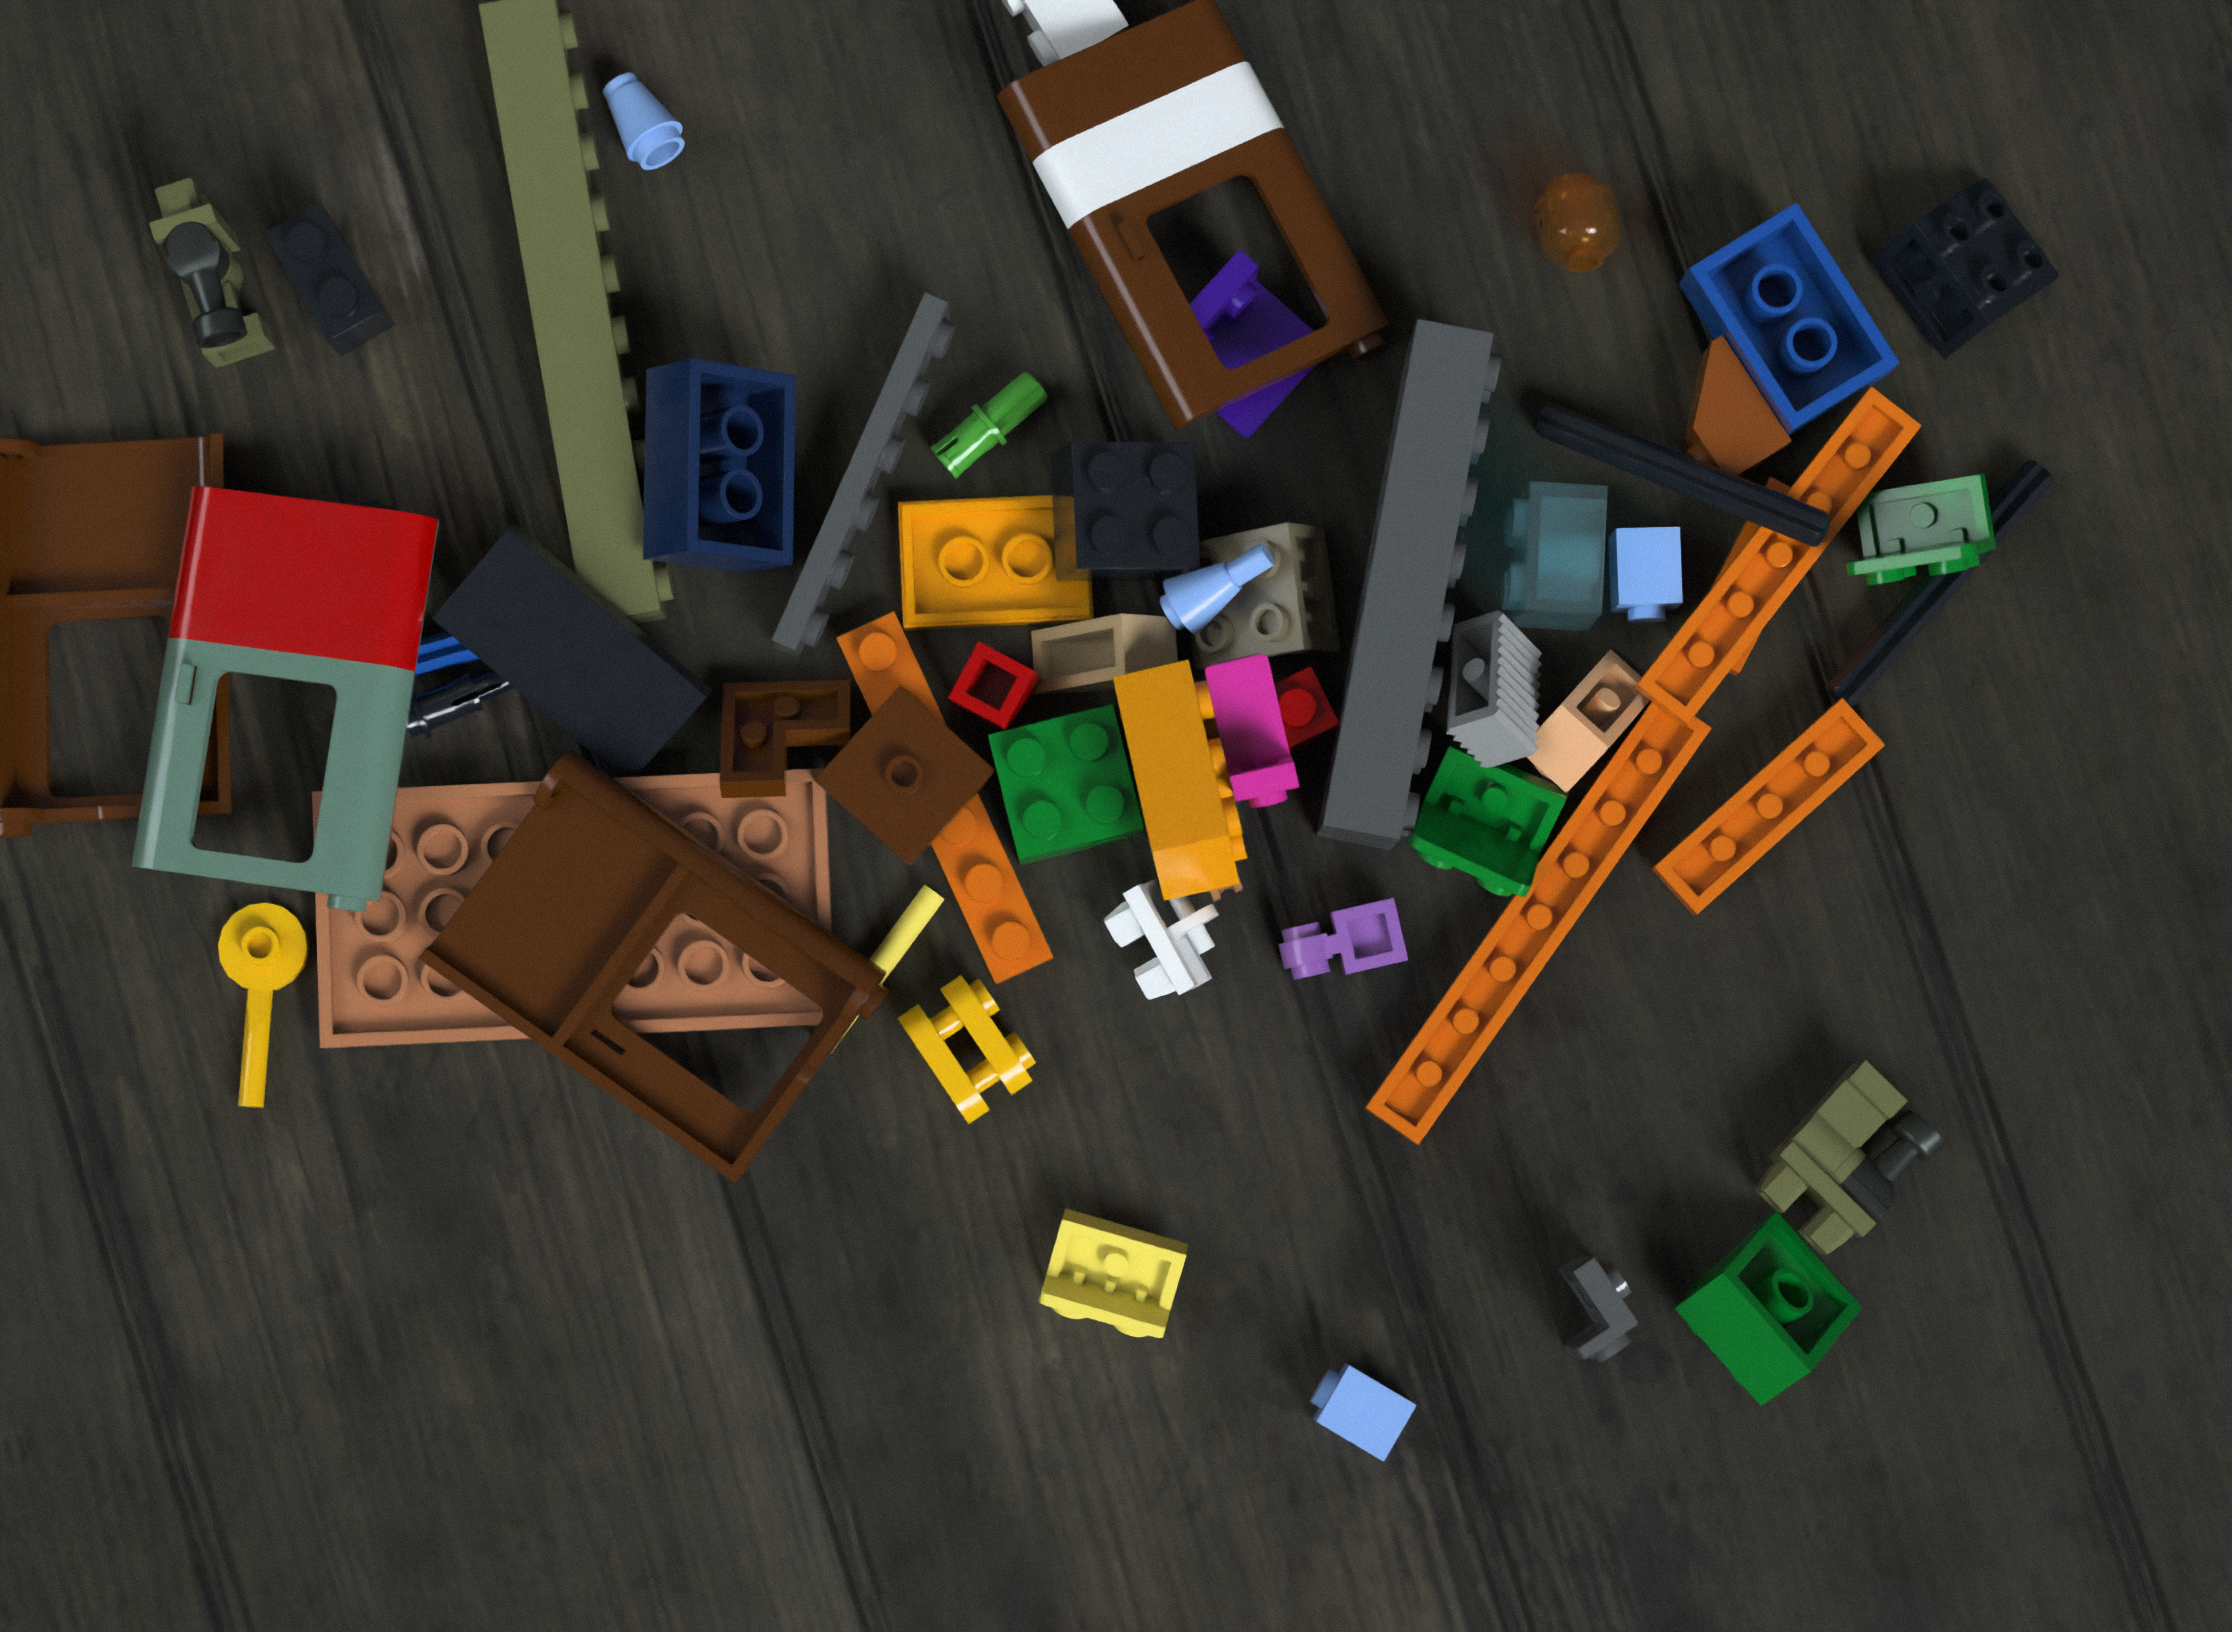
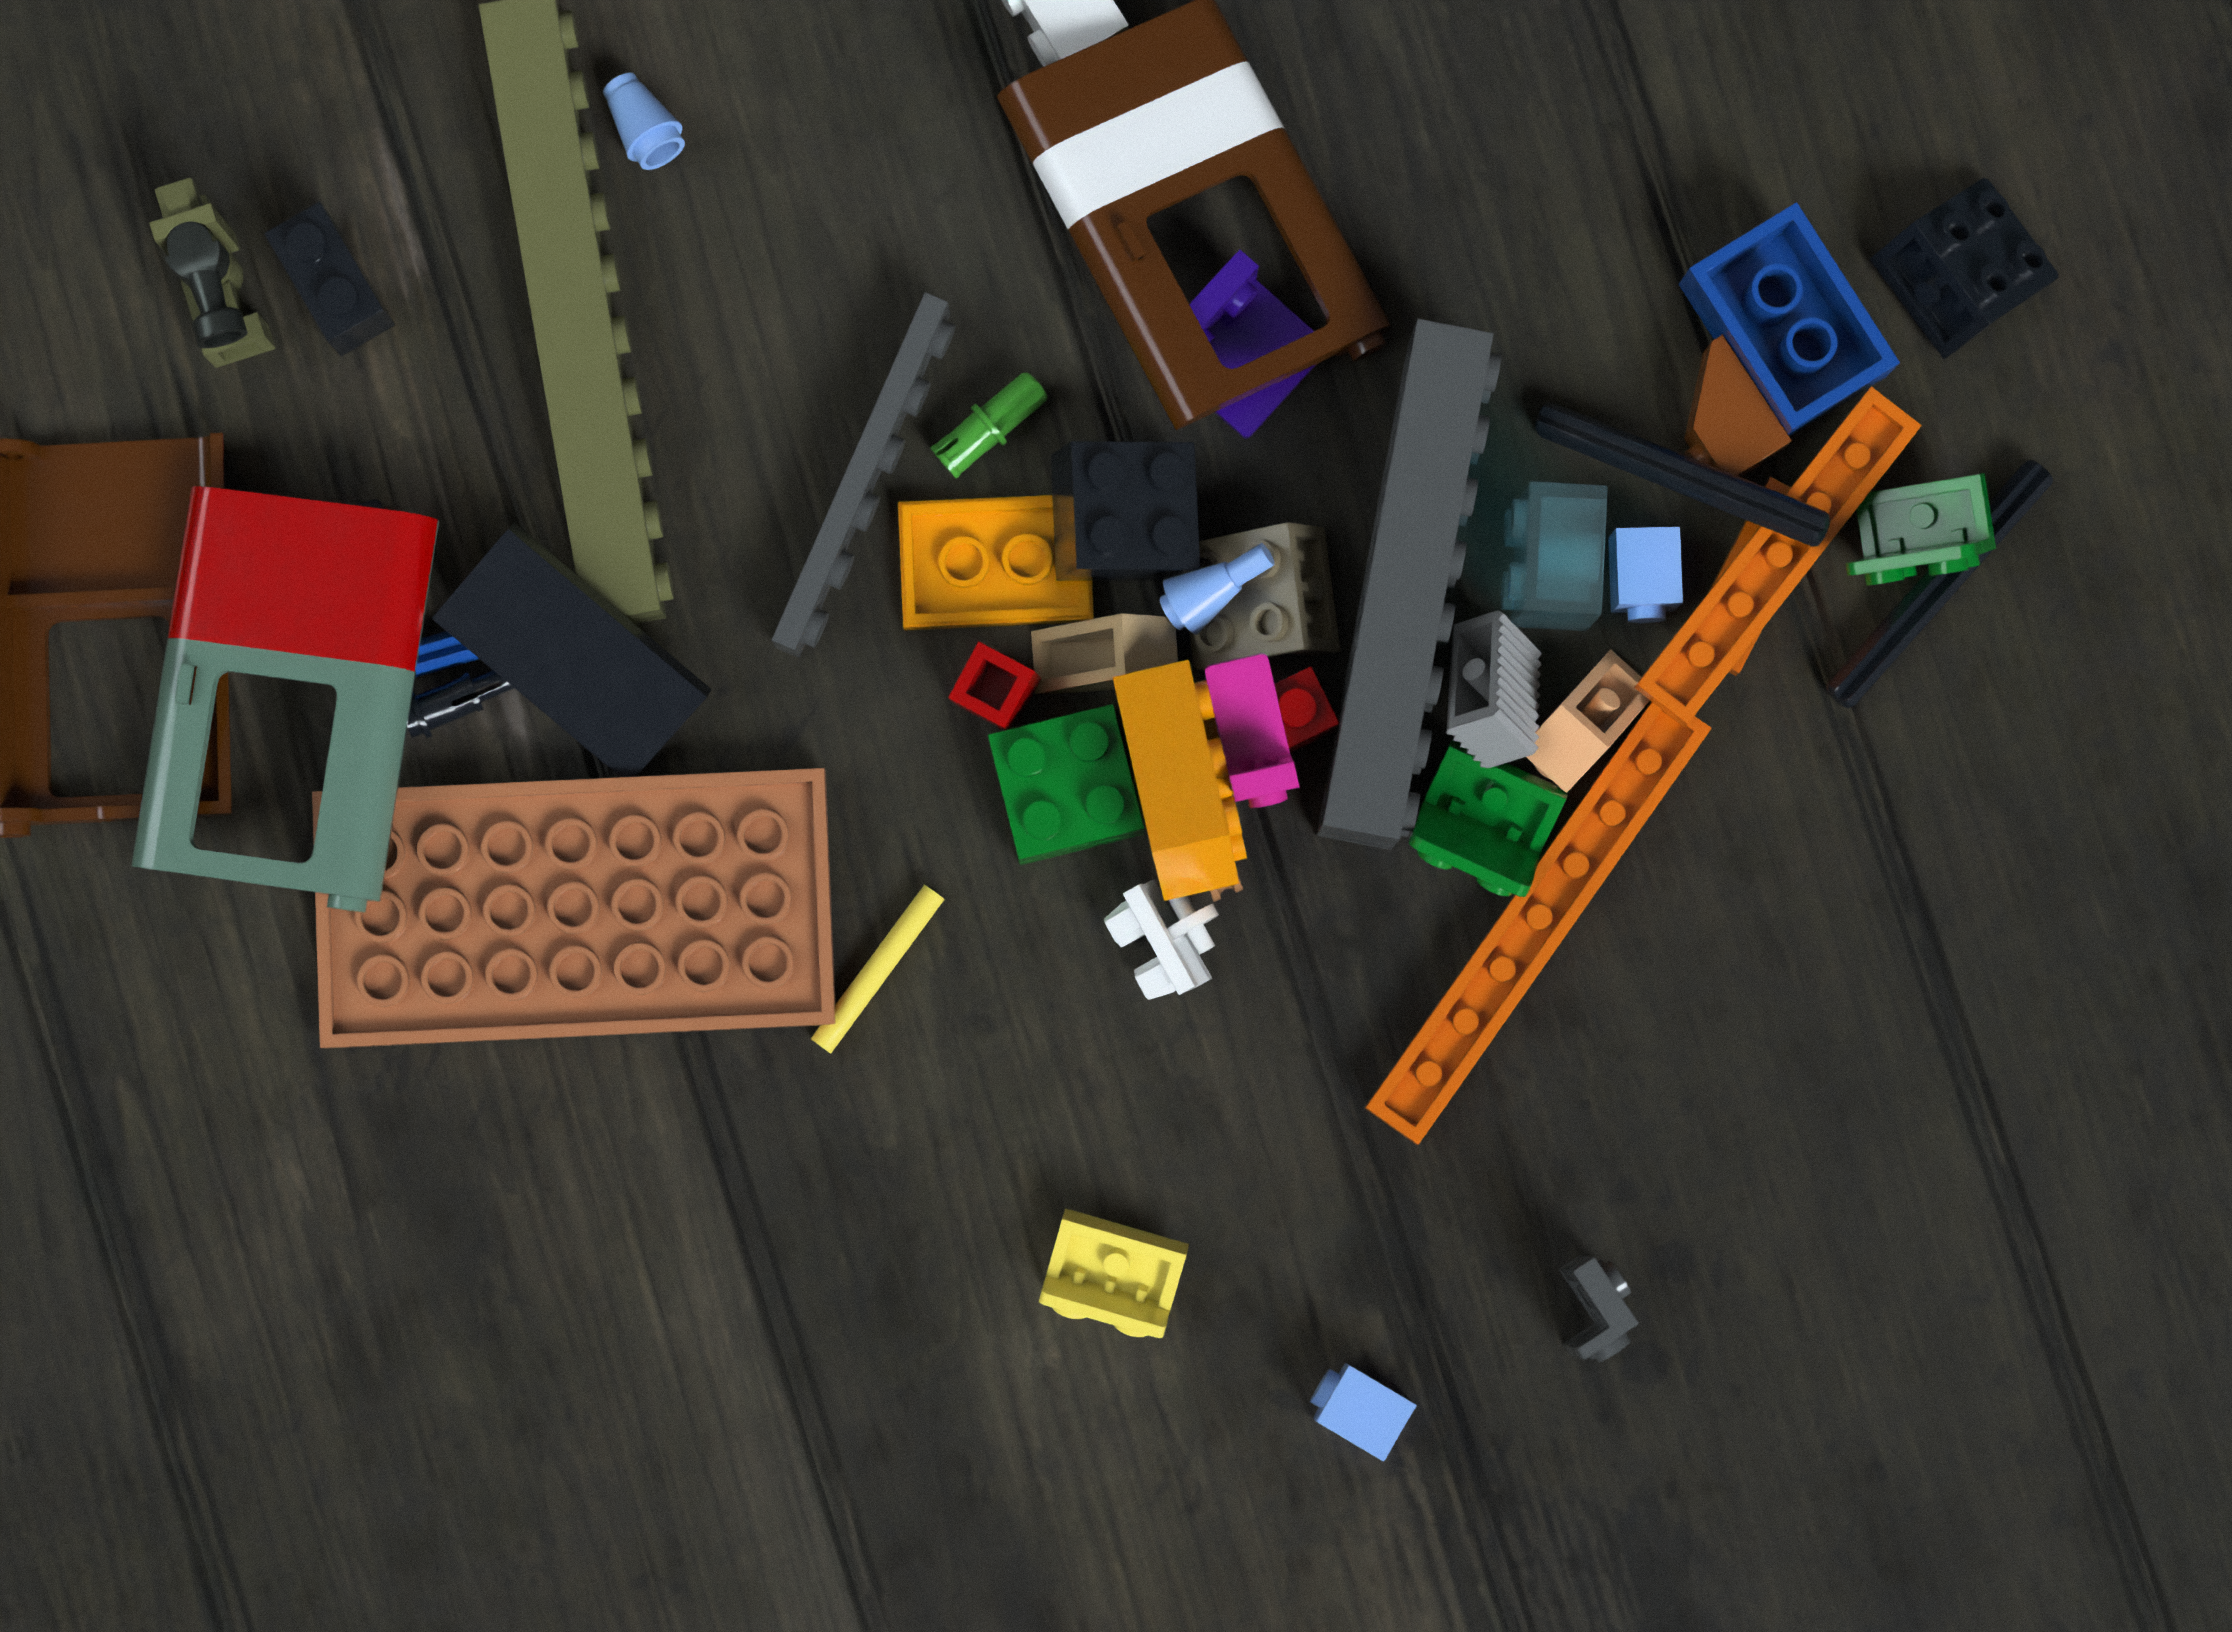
(263, 952): yellow piece -> none
(578, 912): reddish brown piece -> none
(719, 466): dark blue brick -> none
(767, 718): reddish brown plate -> none
(905, 776): reddish brown plate -> none
(969, 844): orange plate -> none
(1005, 1057): yellow brick -> none
(1362, 936): medium lavender plate -> none
(1577, 222): clear orange head -> none
(1768, 807): orange plate -> none
(1769, 1309): green slope -> none
(1832, 1170): olive hips -> none

